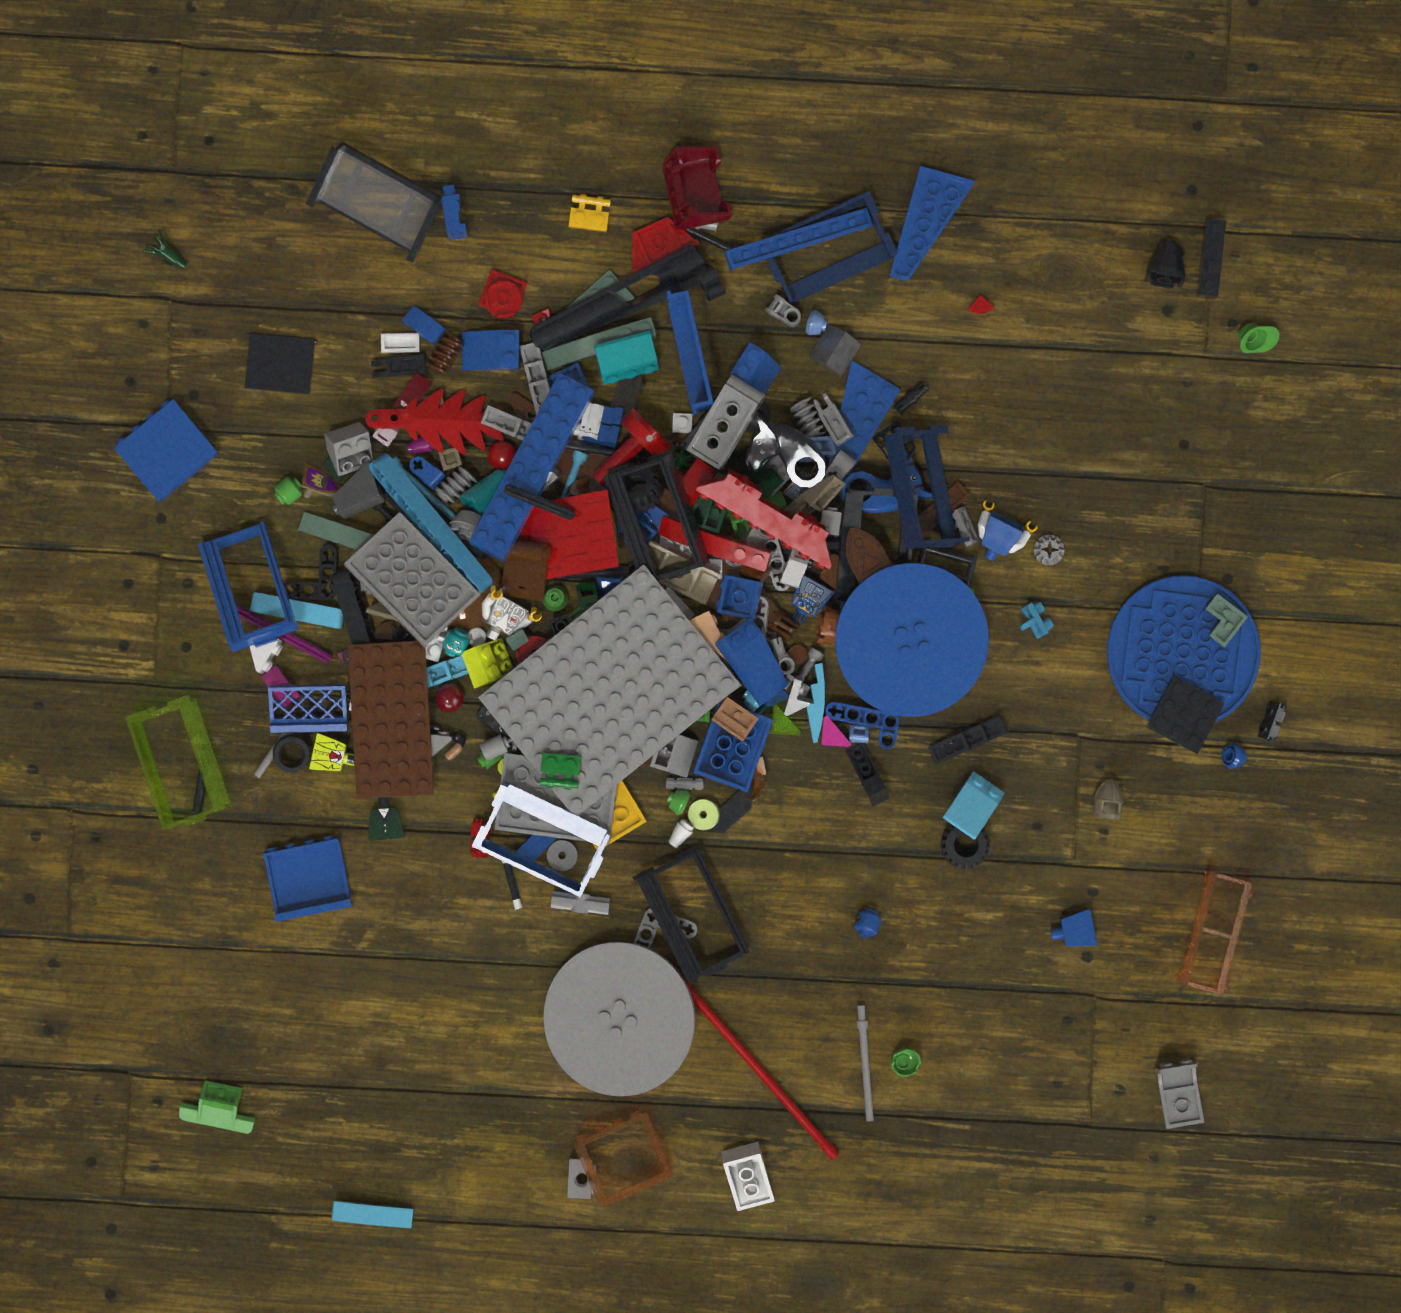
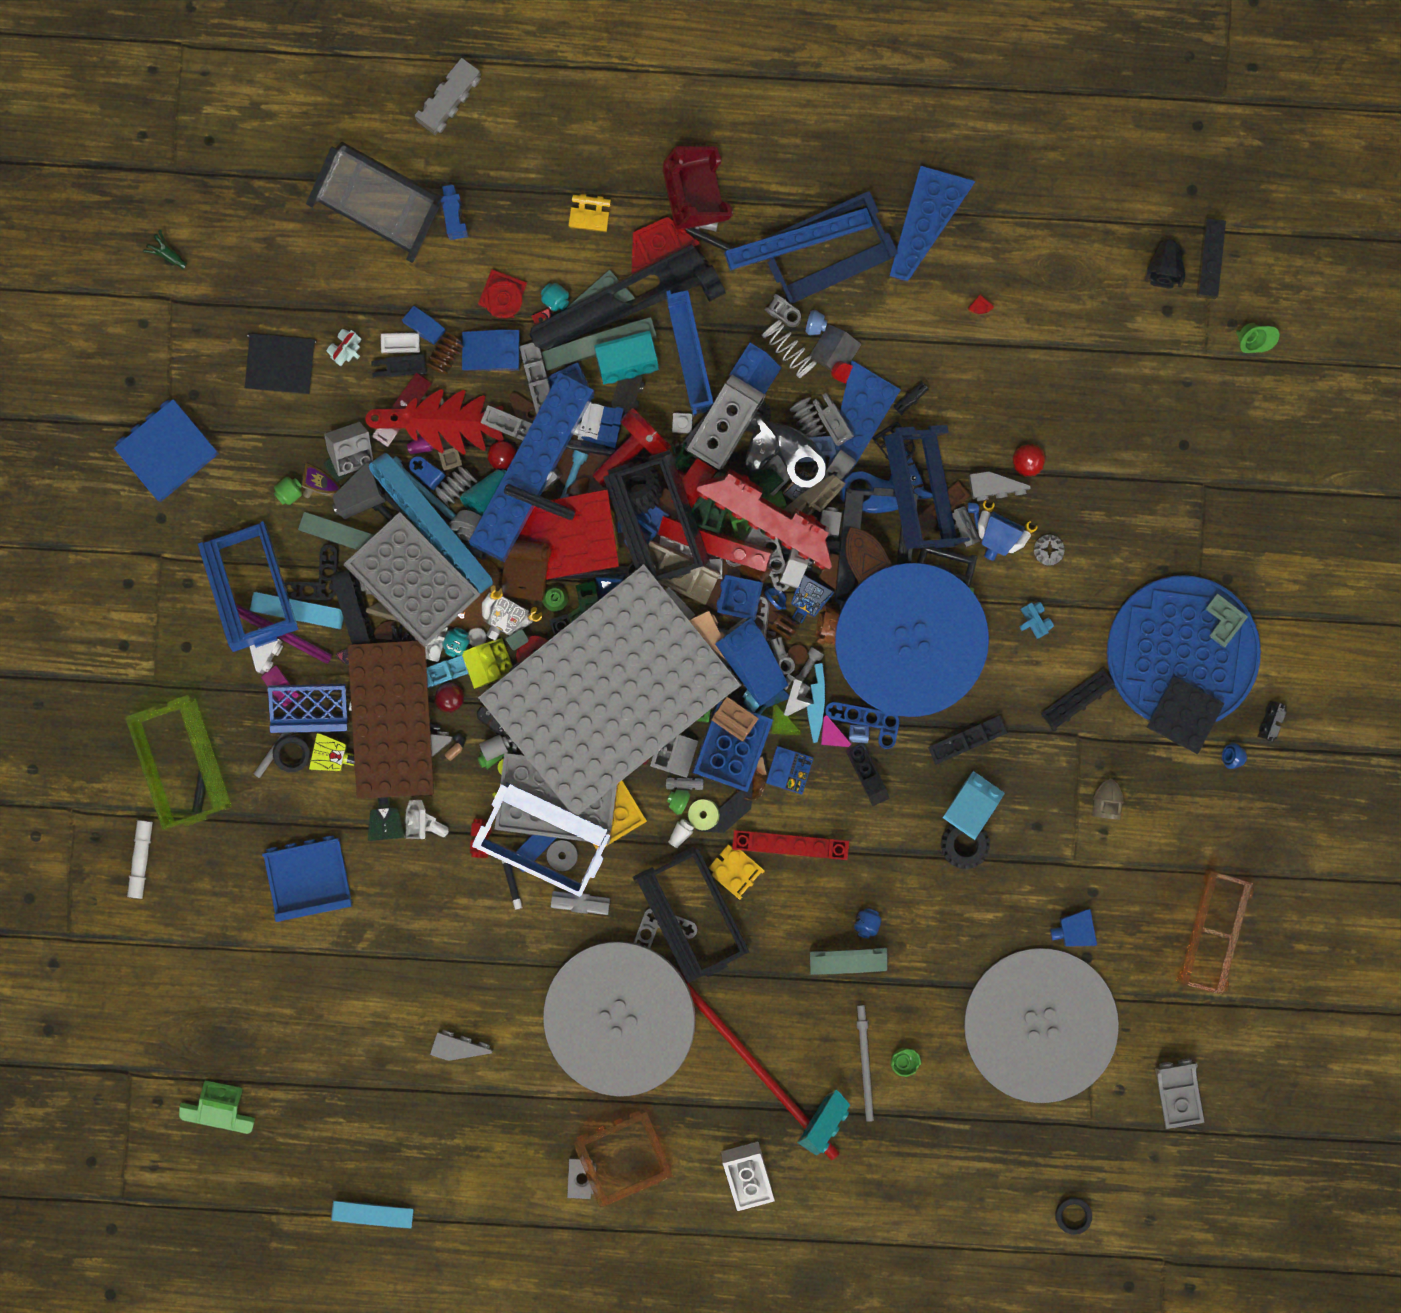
(139, 859): none -> white piece
(346, 349): none -> light aqua hips
(418, 822): none -> white piece
(448, 97): none -> light grey wedge
(453, 1048): none -> light grey slope
(555, 297): none -> teal head
(560, 764): green plate -> none
(735, 870): none -> yellow plate
(774, 328): none -> white piece
(782, 598): none -> blue piece
(789, 770): none -> blue slope
(790, 845): none -> red slope
(825, 1123): none -> teal slope
(841, 371): none -> red tile
(848, 961): none -> sand green windscreen
(974, 508): none -> blue hand
(991, 484): none -> light grey slope
(1029, 460): none -> red hair
(1041, 1025): none -> light grey plate
(1071, 1201): none -> black tyre
(1078, 700): none -> black hinge

